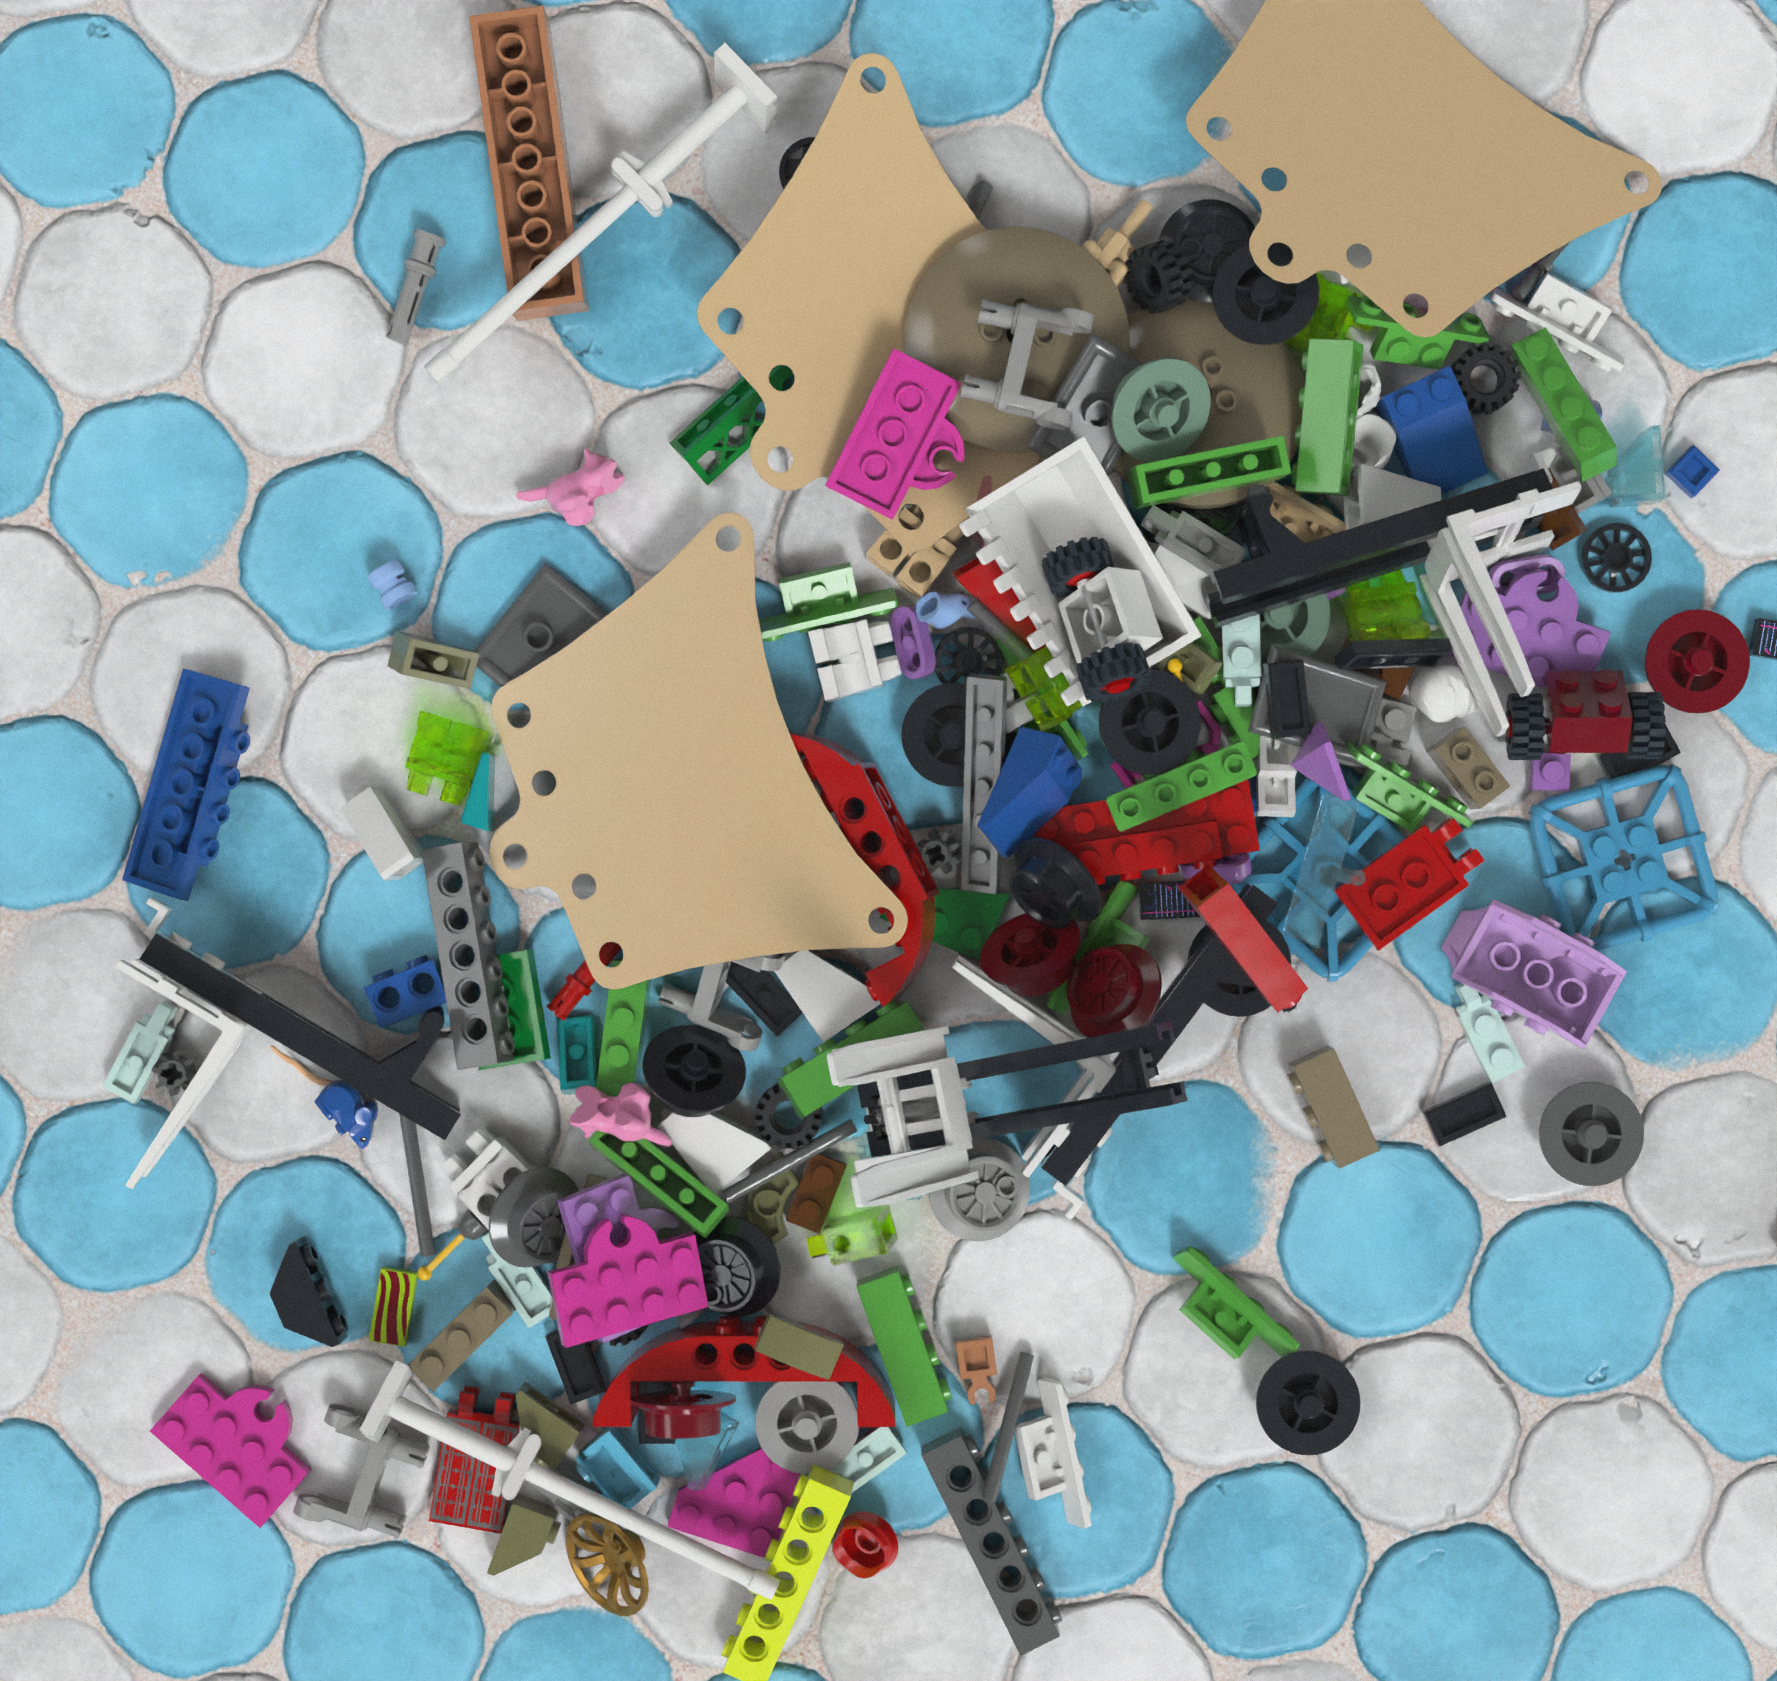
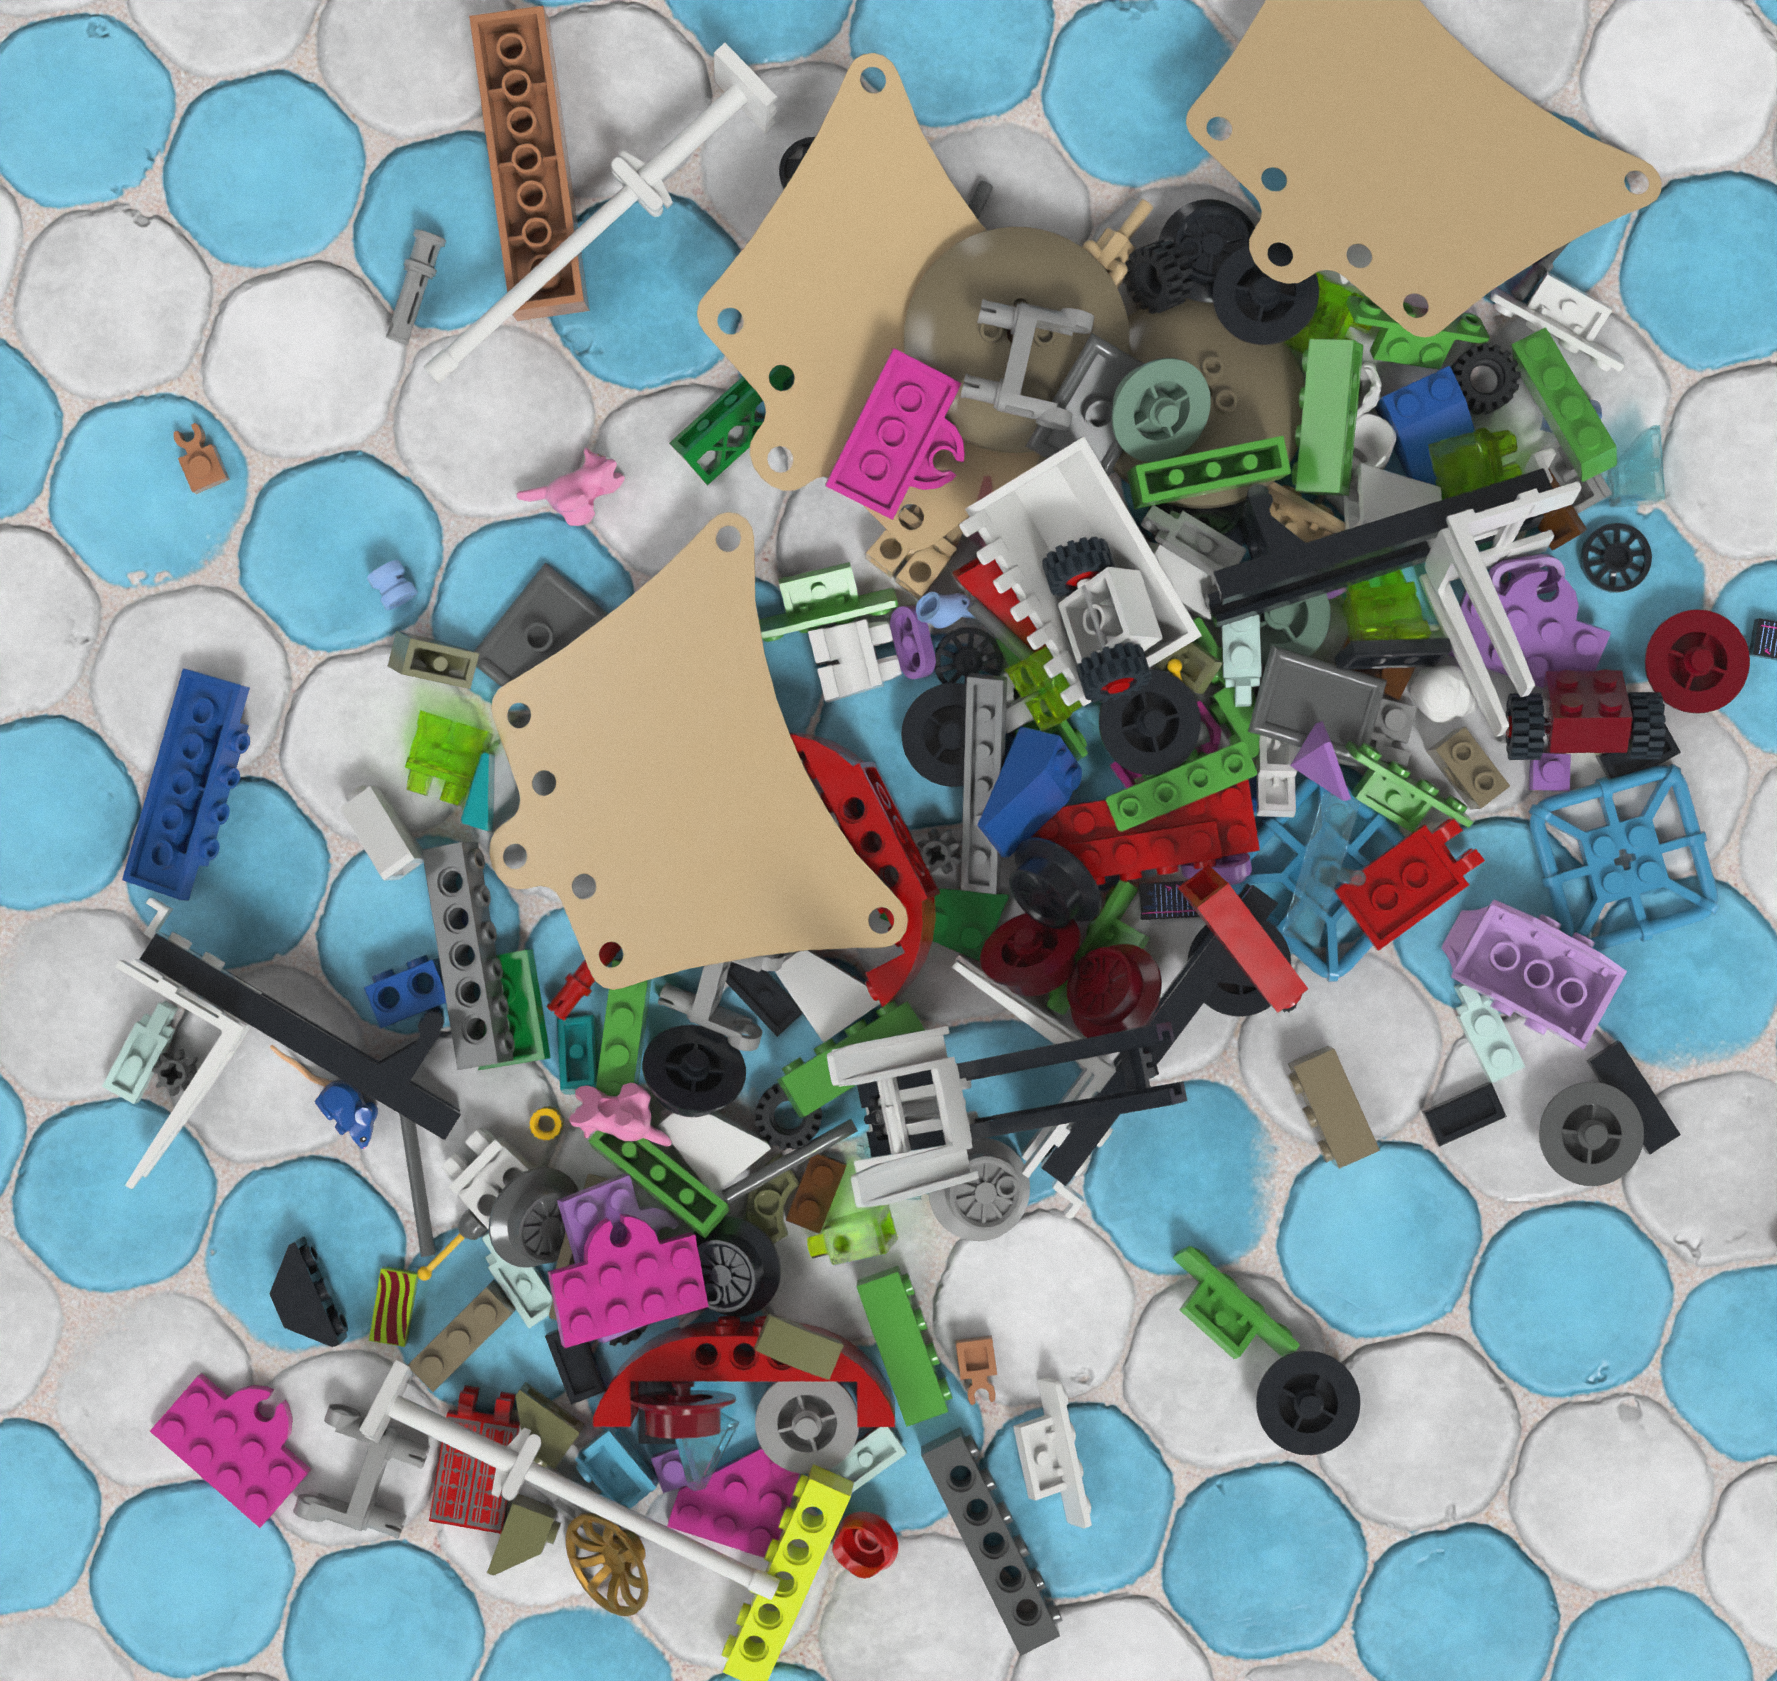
(201, 464): none -> nougat plate
(548, 1111): none -> yellow axle
(669, 1469): none -> medium lavender plate
(1008, 1427): dark grey bar -> none
(1287, 698): black tile -> none
(1473, 461): none -> clear neon green hips
(1617, 1069): none -> black tile
(1692, 471): blue tile -> none

